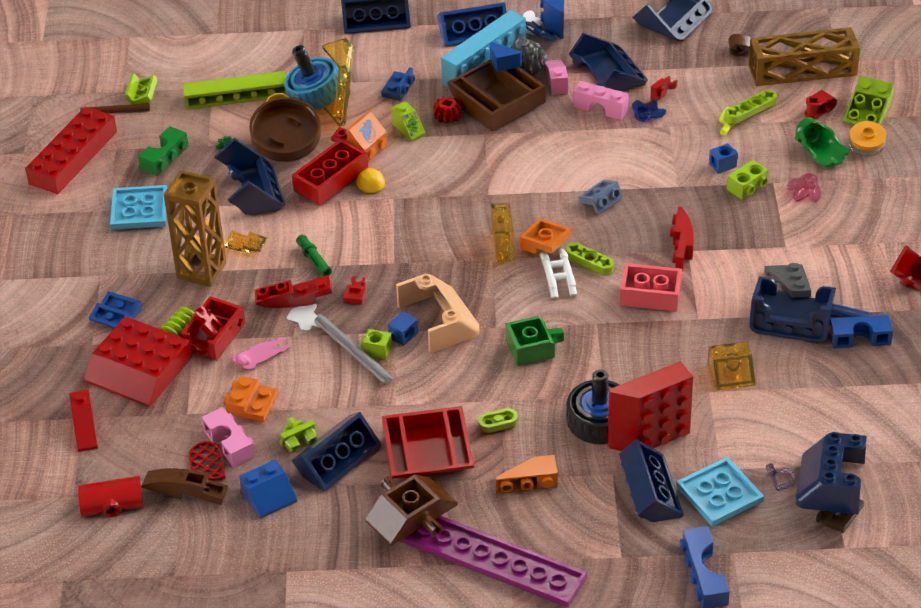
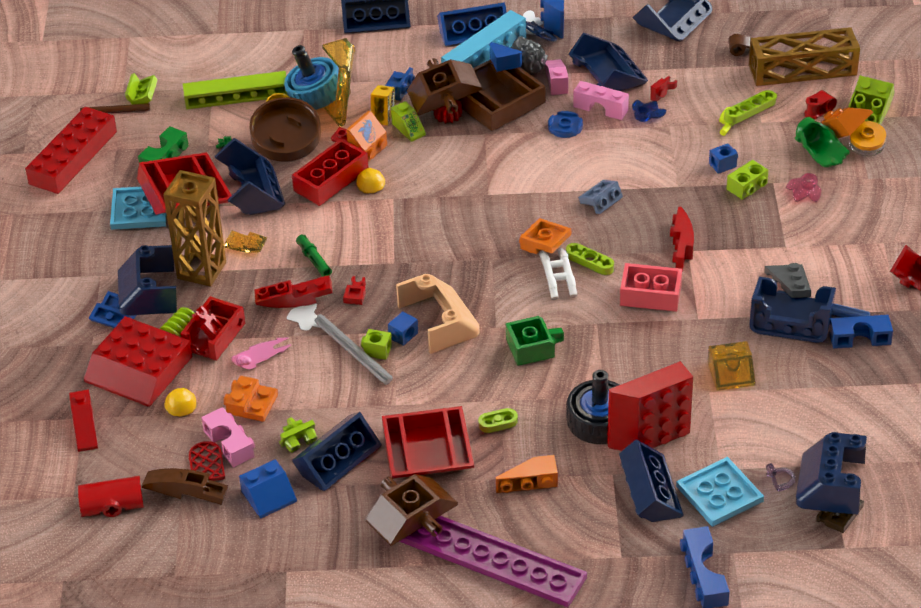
(142, 295): none -> dark blue windscreen
(158, 174): none -> red slope
(180, 402): none -> yellow piece
(382, 99): none -> yellow torso
(442, 86): none -> reddish brown slope
(502, 231): clear yellow panel -> none
(565, 124): none -> blue tile
(845, 120): none -> orange slope

